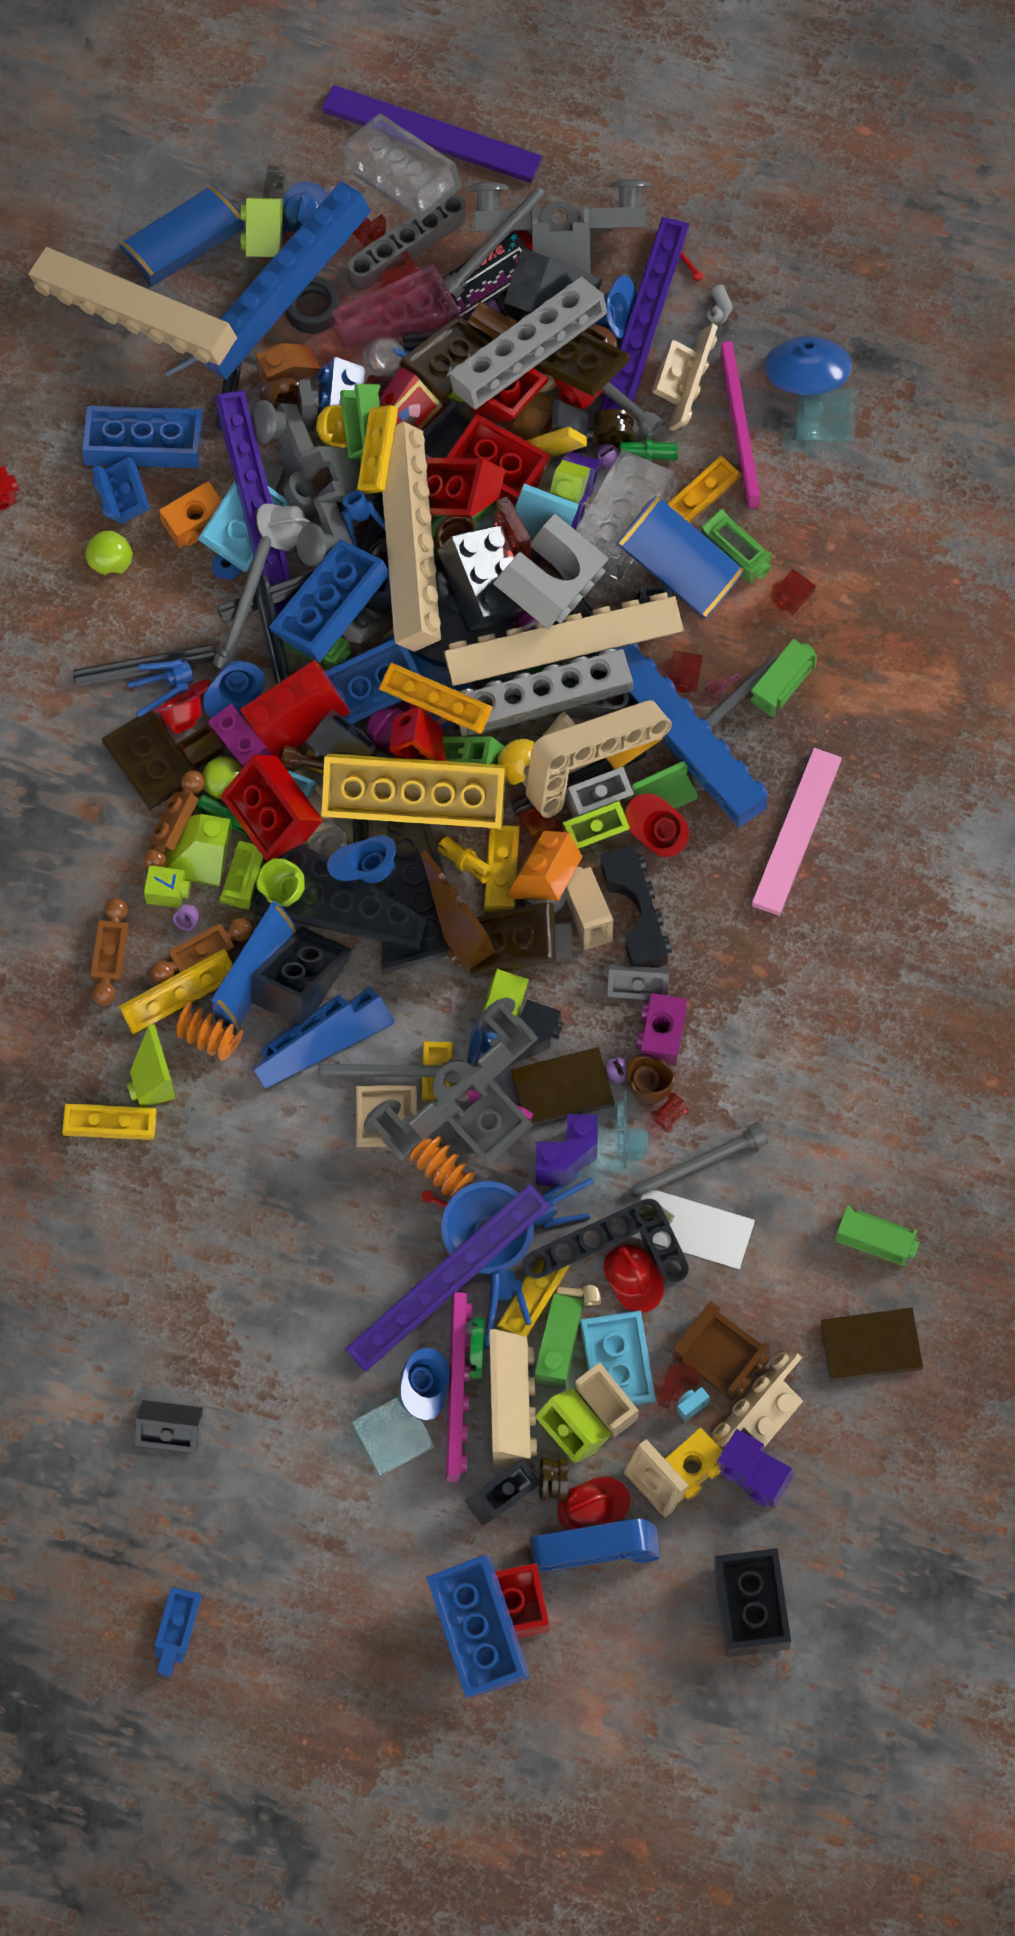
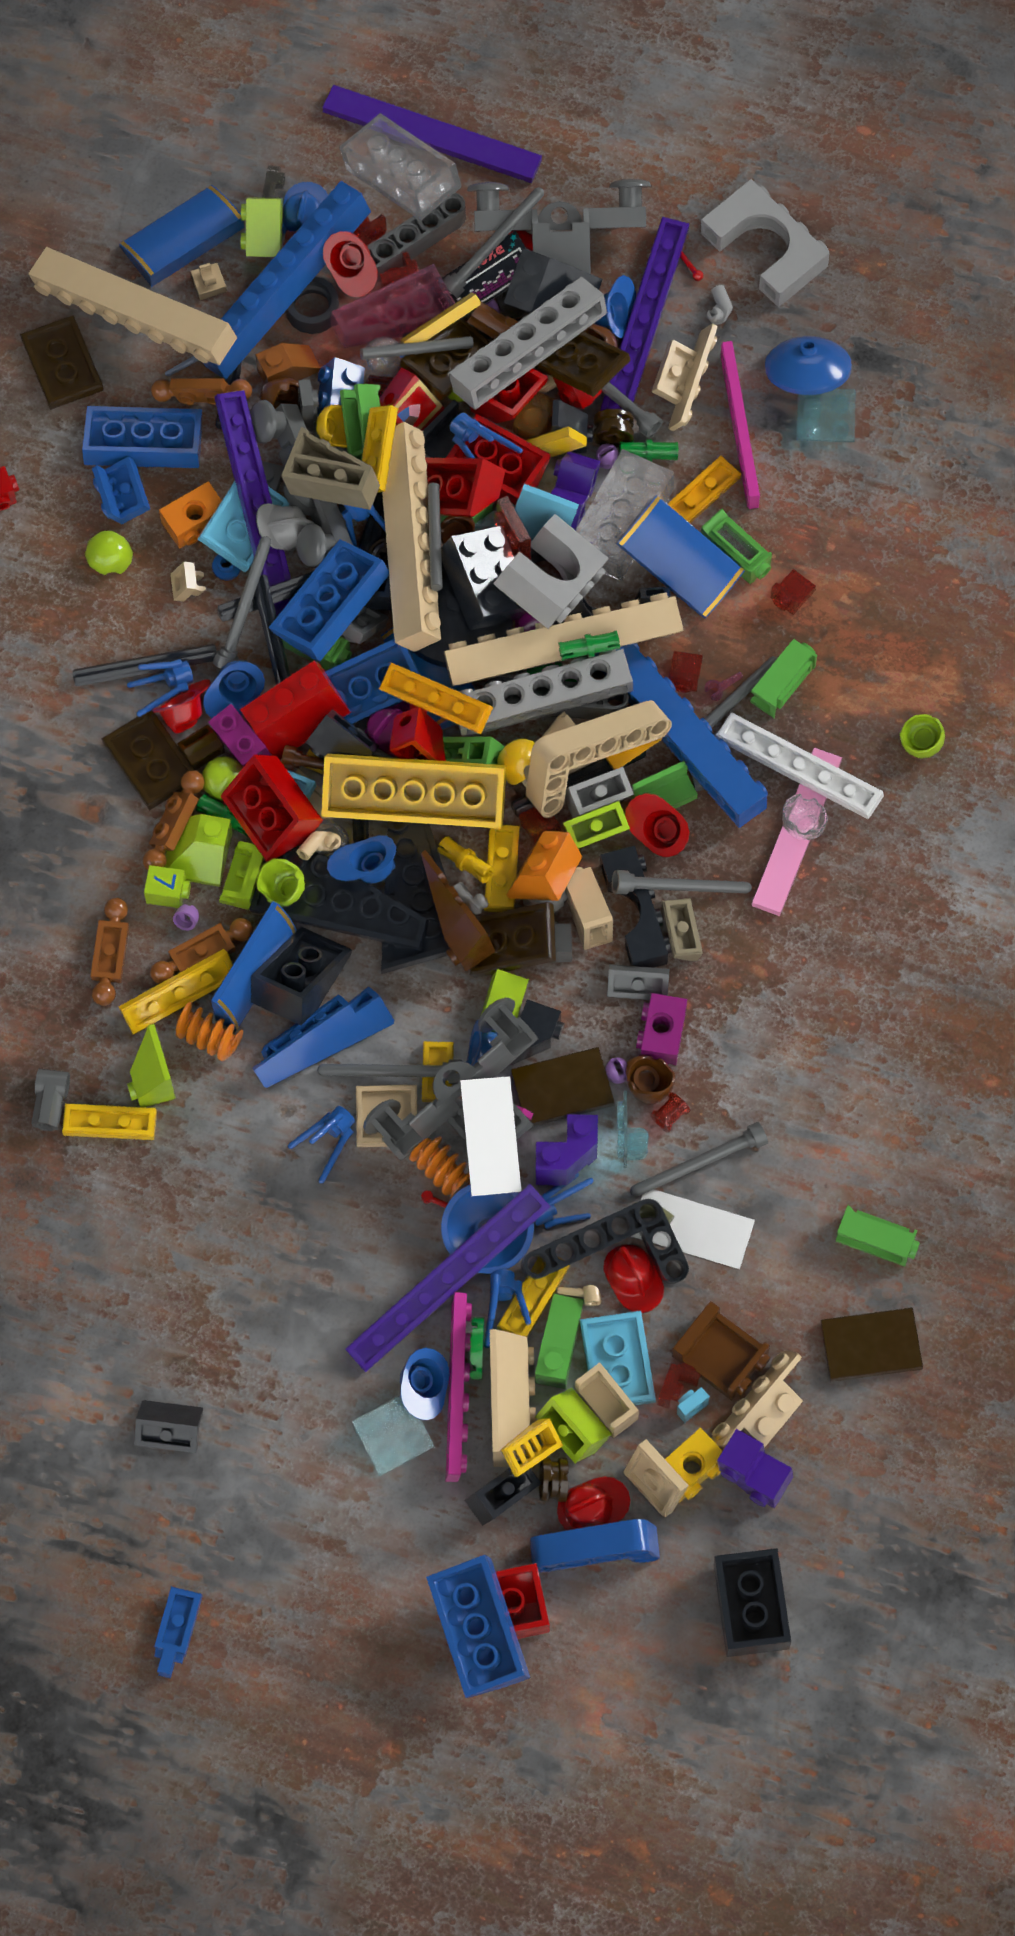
(50, 1090): none -> dark grey piece
(61, 362): none -> dark brown tile
(184, 581): none -> tan tile
(196, 389): none -> dark orange plate
(208, 280): none -> tan tile
(318, 842): none -> tan arm
(328, 474): none -> dark tan wedge
(335, 1123): none -> blue plant
(350, 263): none -> red piece
(416, 348): none -> dark grey bar
(434, 536): none -> dark grey bar
(443, 319): none -> yellow tile
(469, 429): none -> blue plant
(475, 904): none -> light grey arm
(490, 1136): none -> white sticker
(548, 1437): none -> yellow slope
(570, 481): lime brick -> none
(589, 645): none -> green pin
(624, 882): none -> dark grey piece
(682, 929): none -> dark tan slope
(752, 209): none -> light grey arch
(800, 765): none -> white tile
(804, 817): none -> clear hair
(922, 736): none -> lime hair

